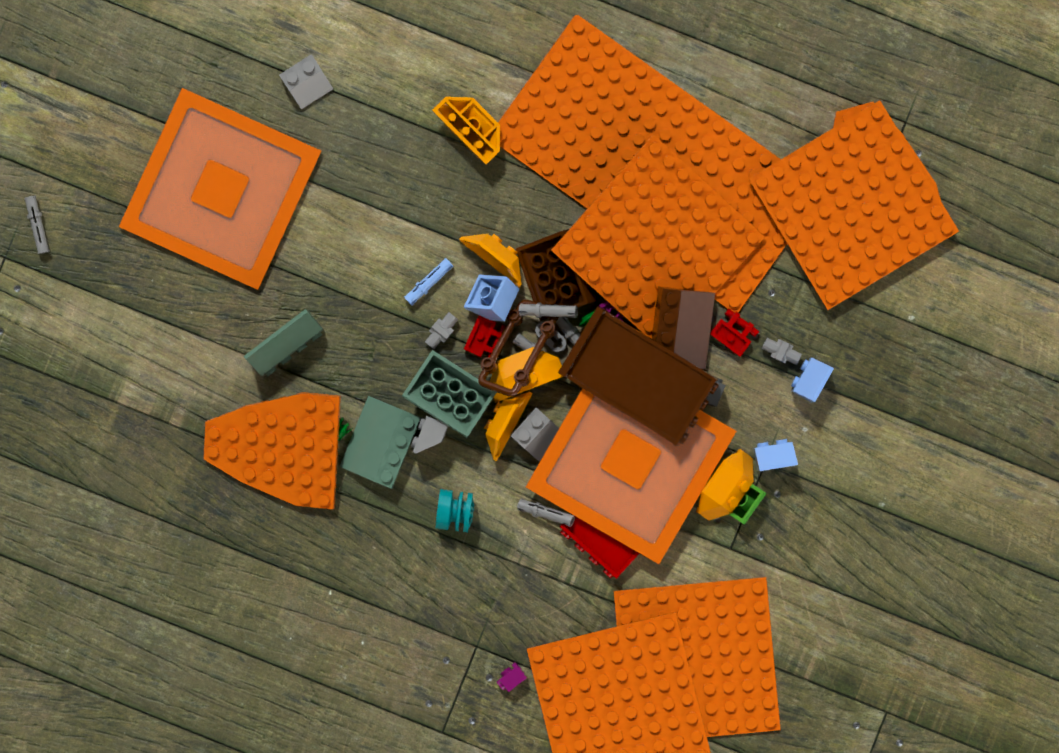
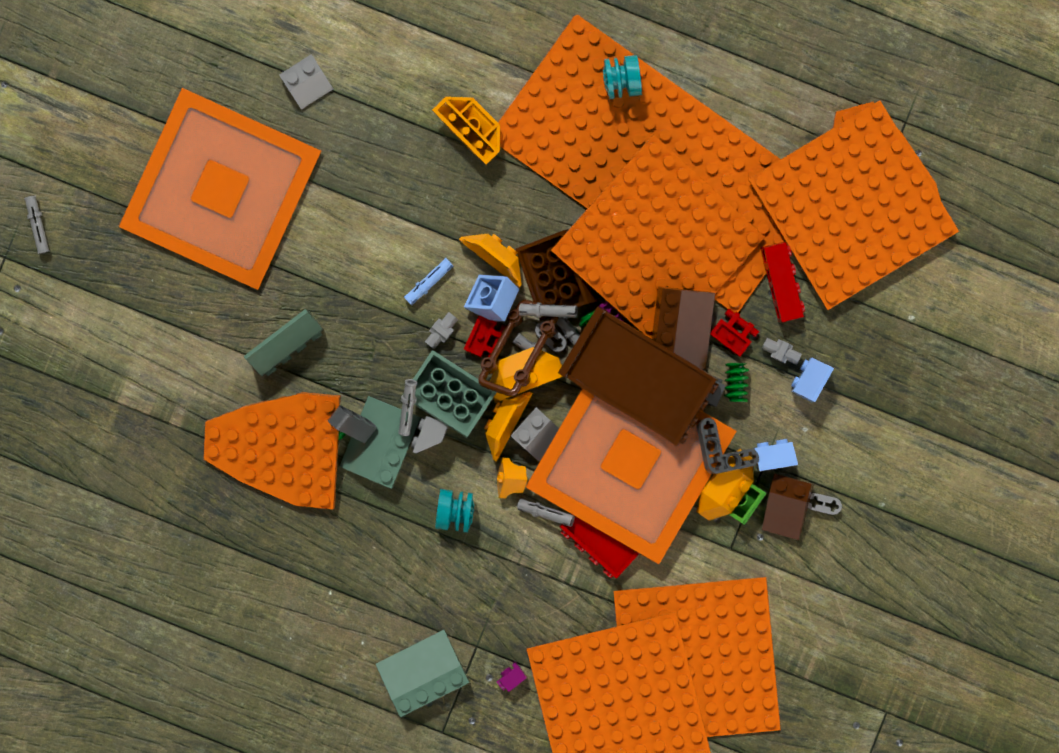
(352, 424): none -> dark grey beam
(410, 388): none -> light grey pin
(422, 673): none -> sand green slope
(510, 478): none -> light orange brick
(622, 77): none -> teal wheel
(721, 459): none -> dark grey beam
(736, 382): none -> green piece
(782, 281): none -> red brick
(787, 506): none -> reddish brown slope
(822, 508): none -> light grey beam

